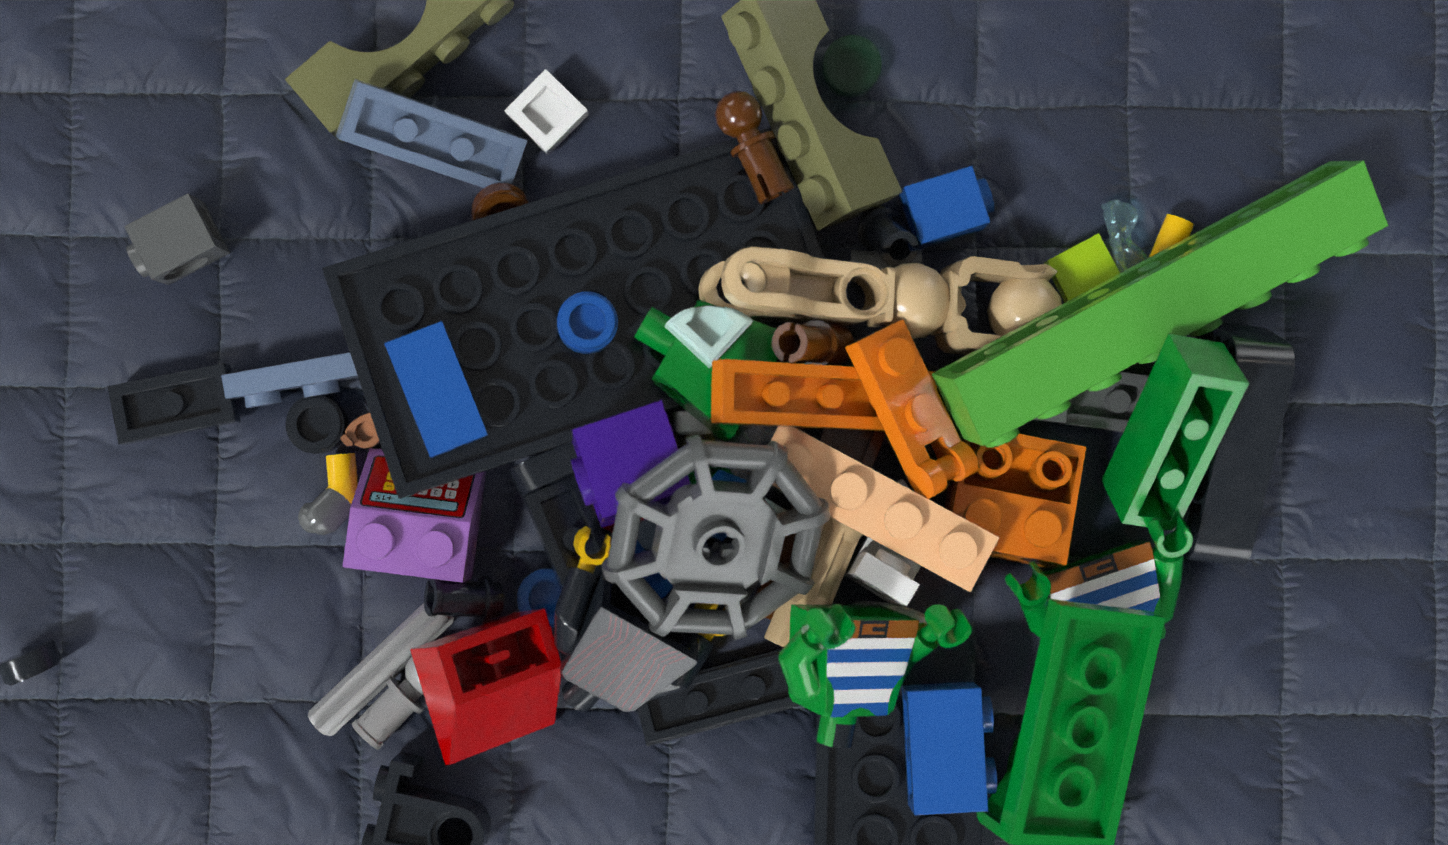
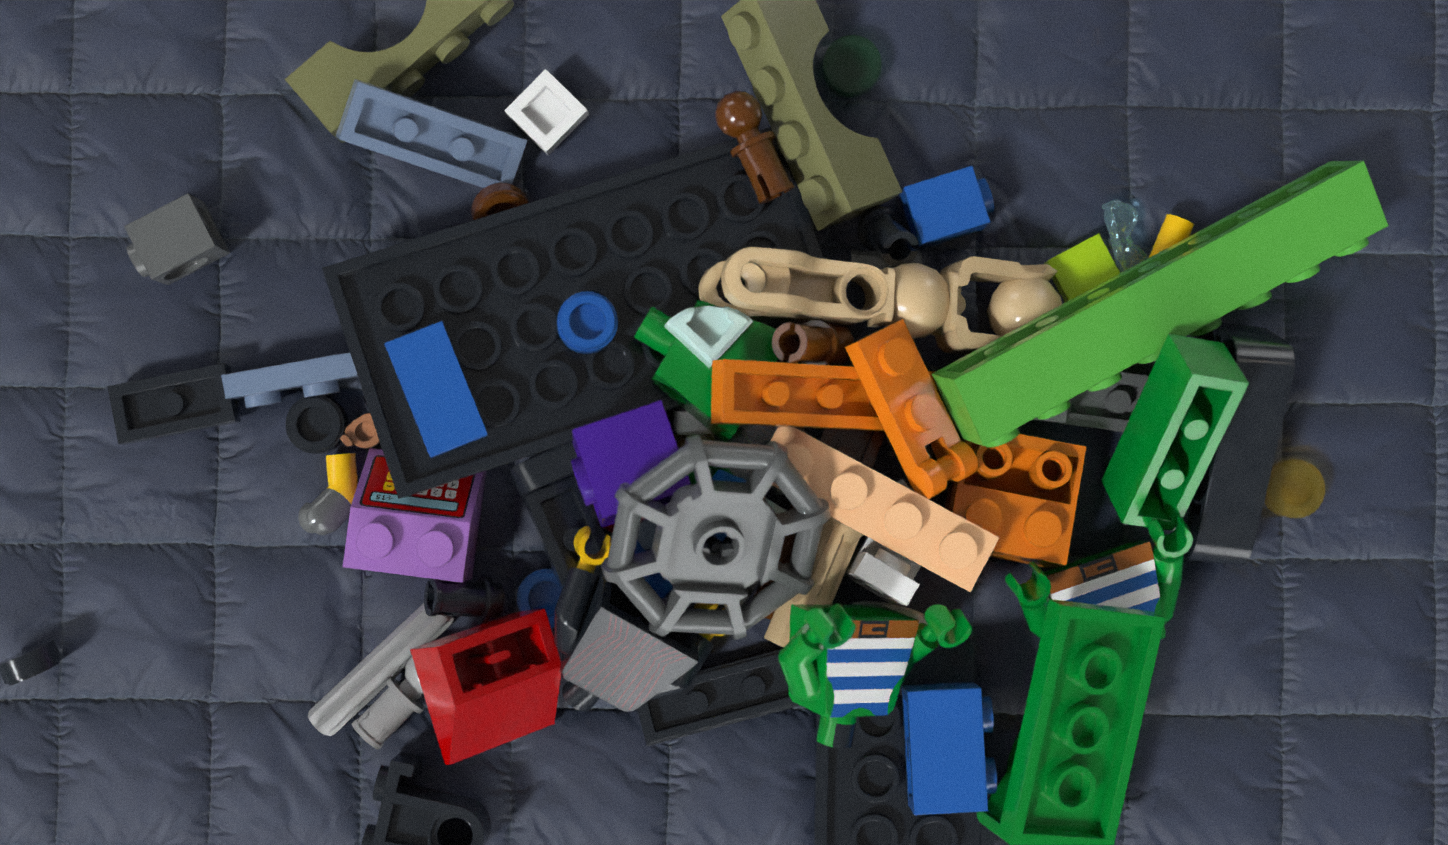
(1294, 489): none -> clear yellow tile

